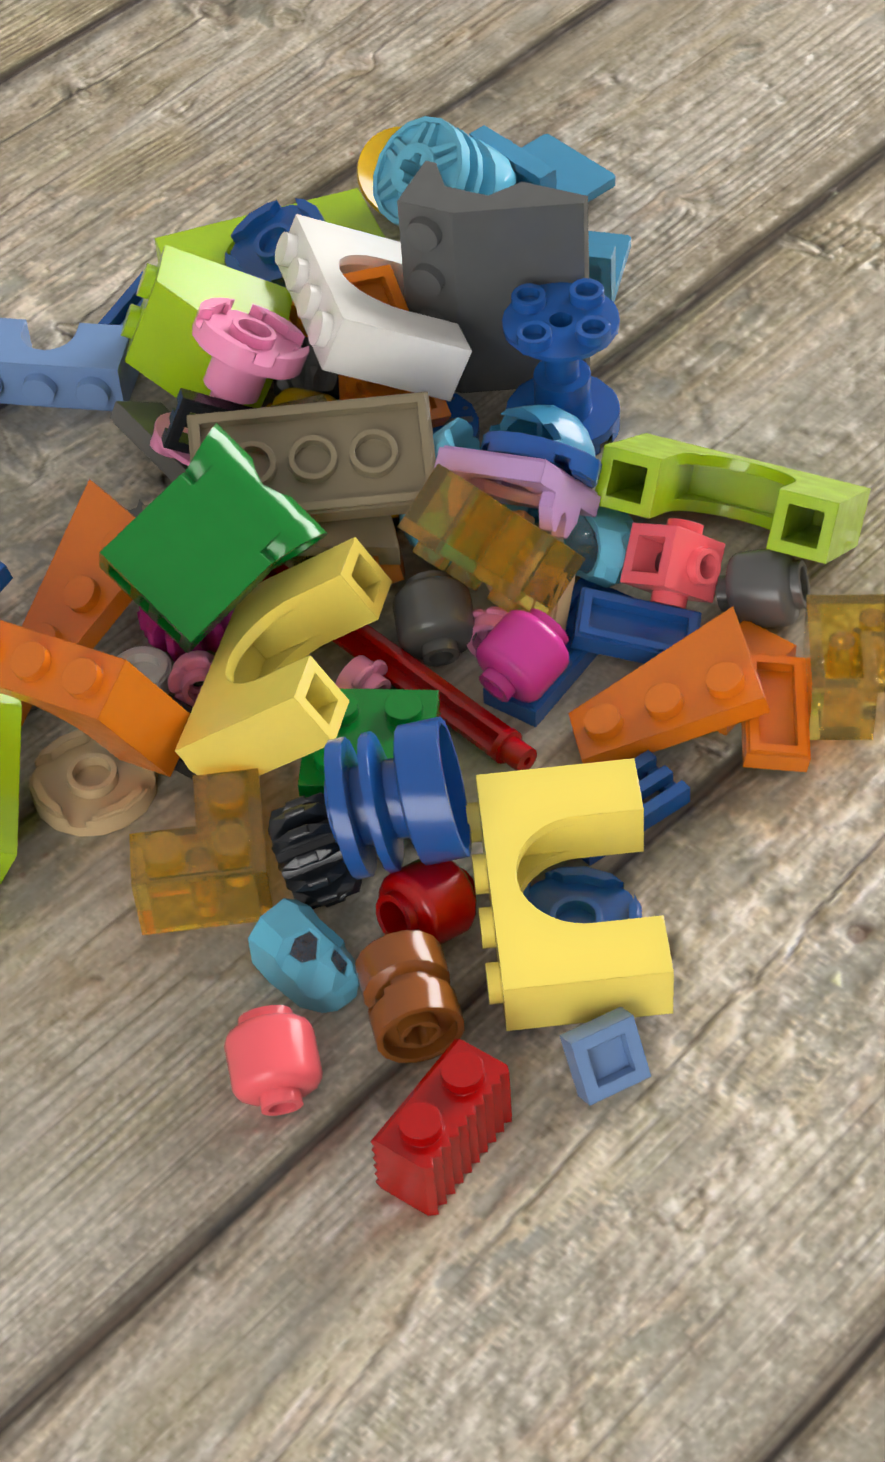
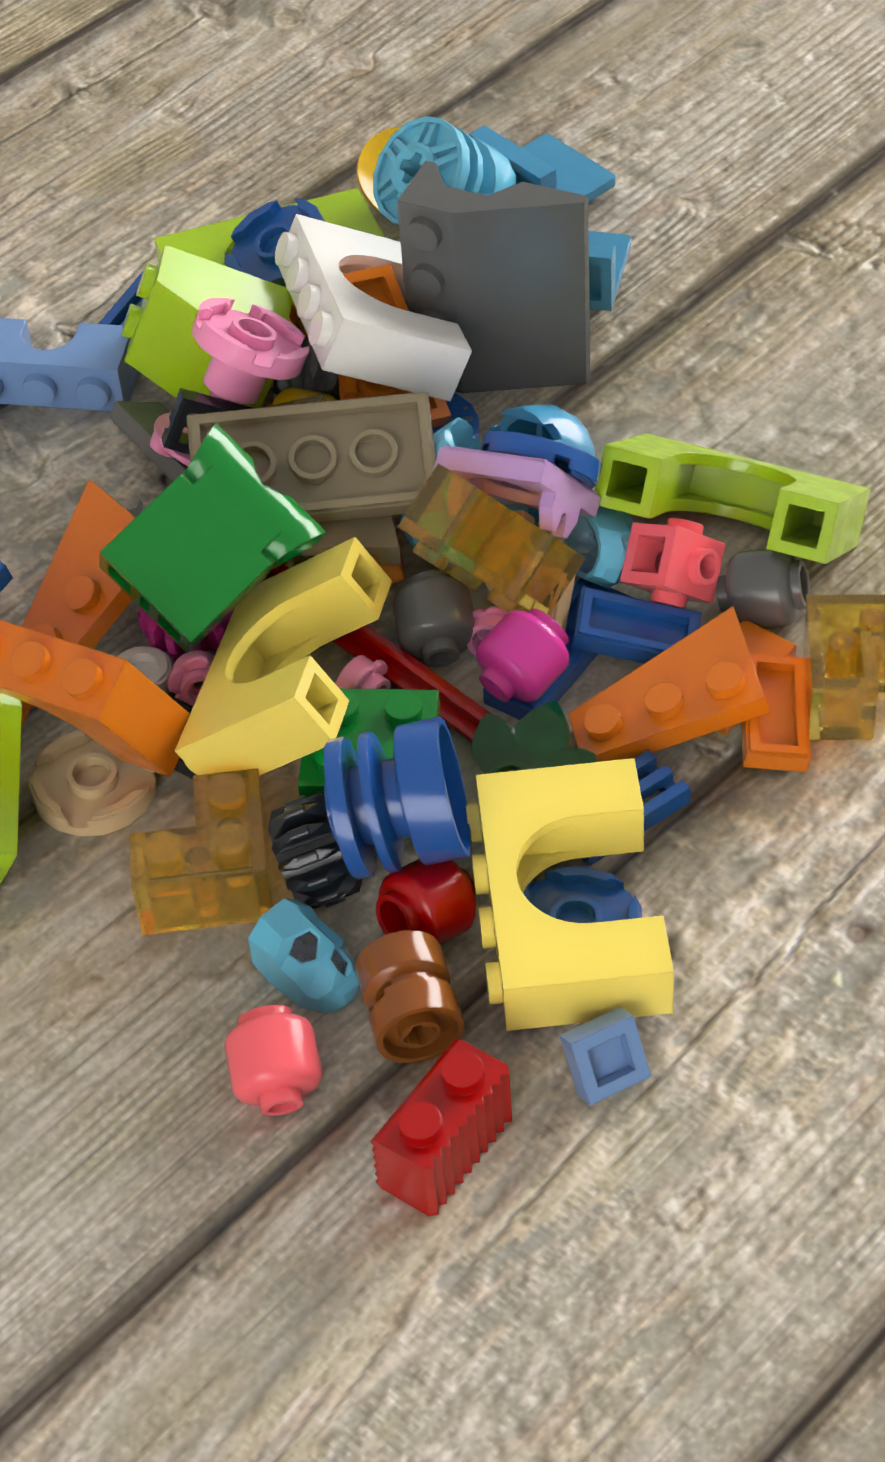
(534, 742): none -> dark green plate
(561, 328): blue piece -> none

